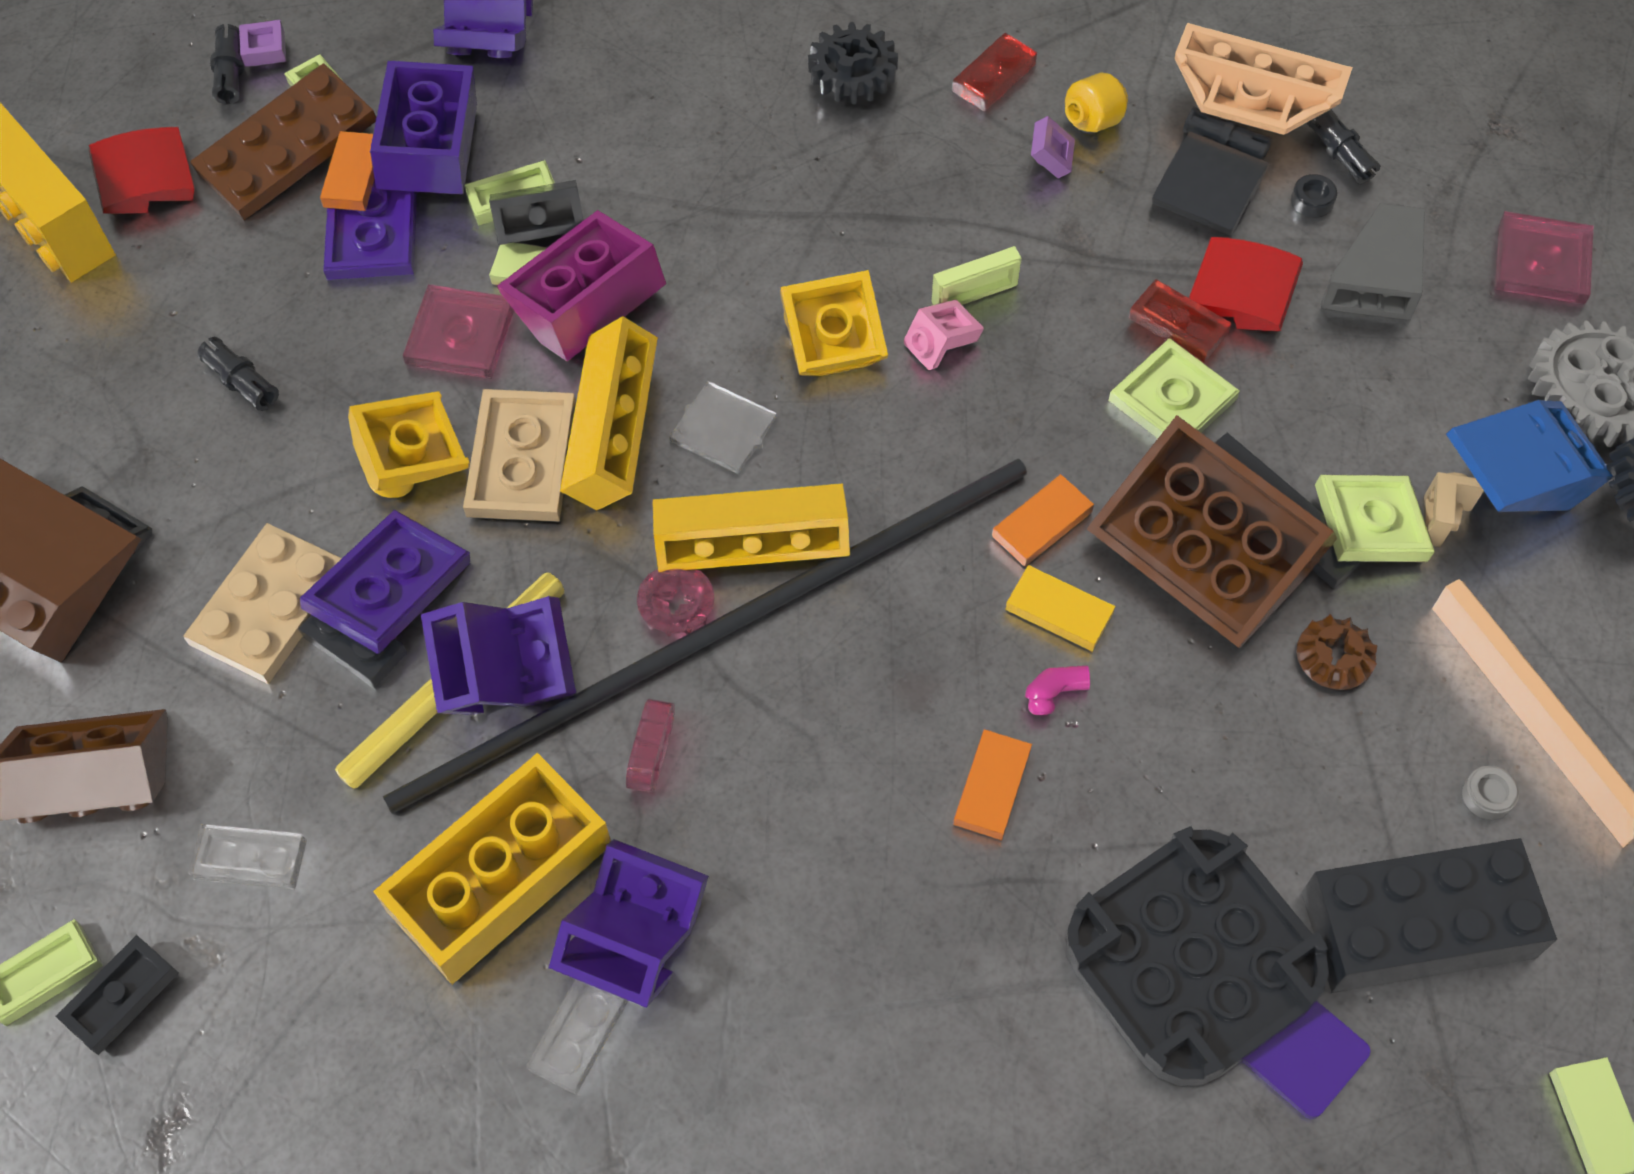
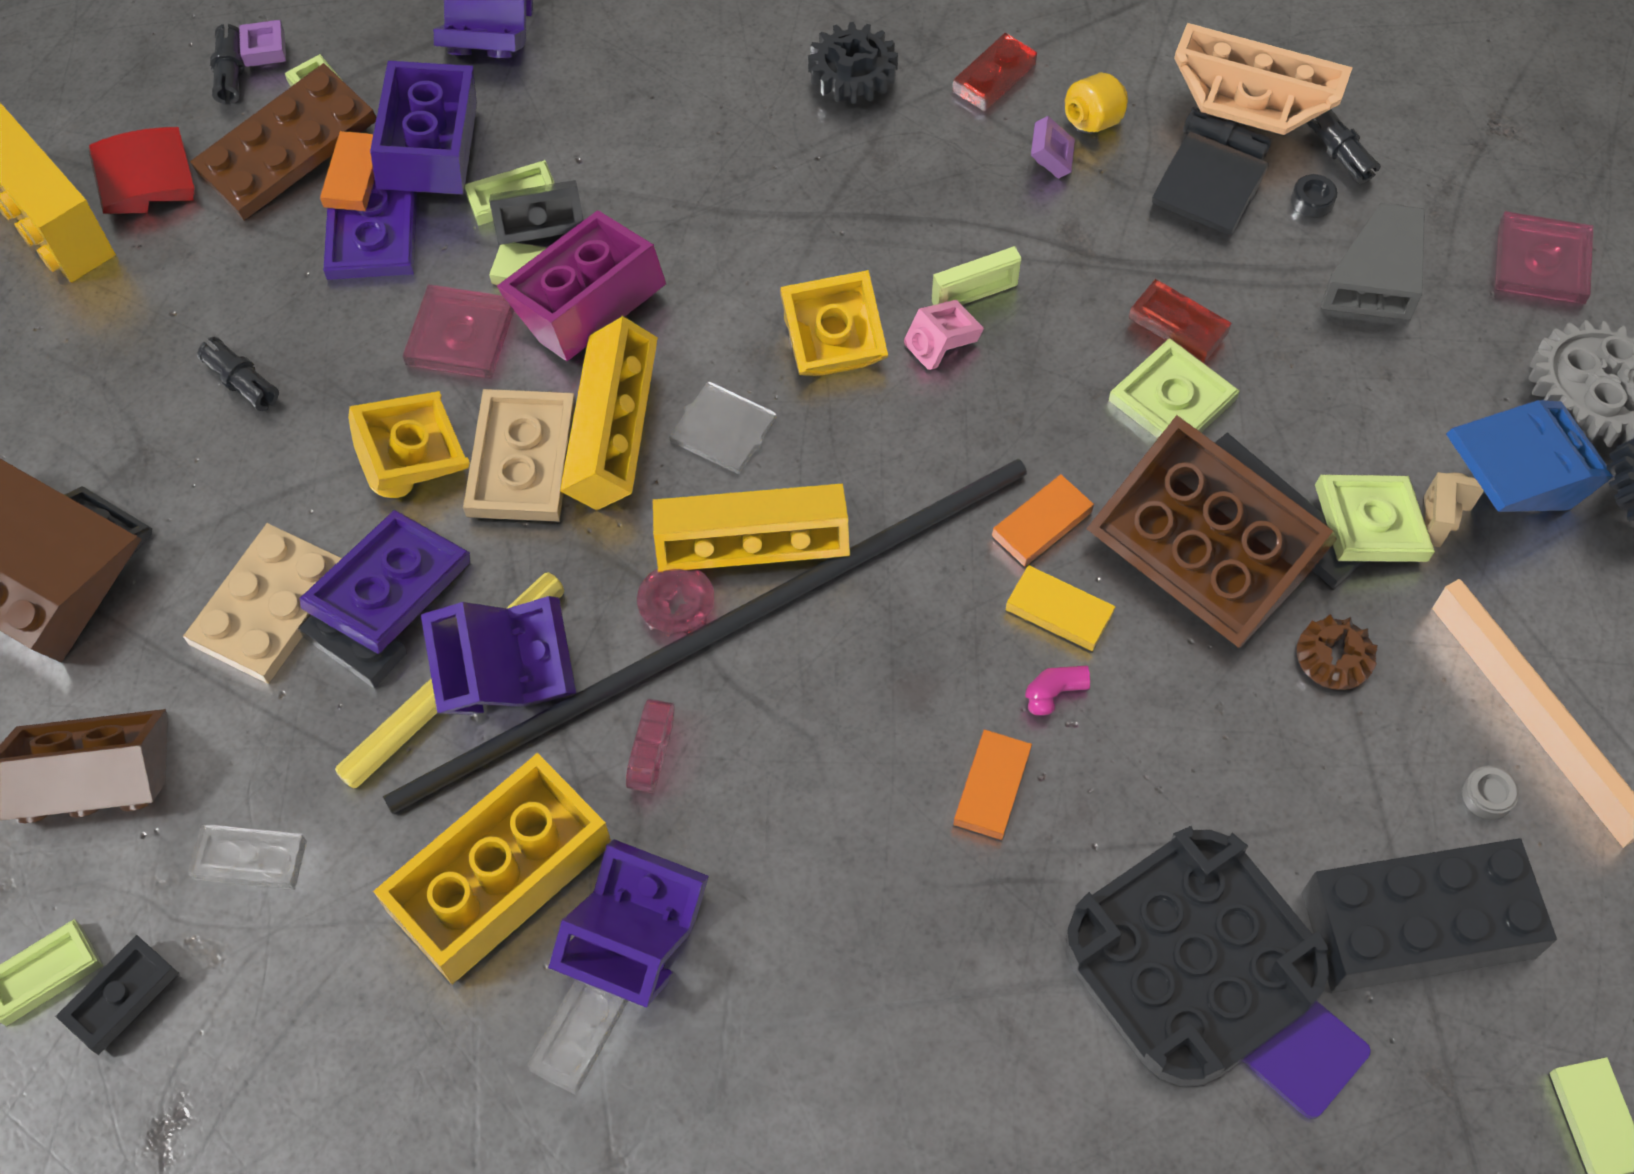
(1247, 282): red slope -> none

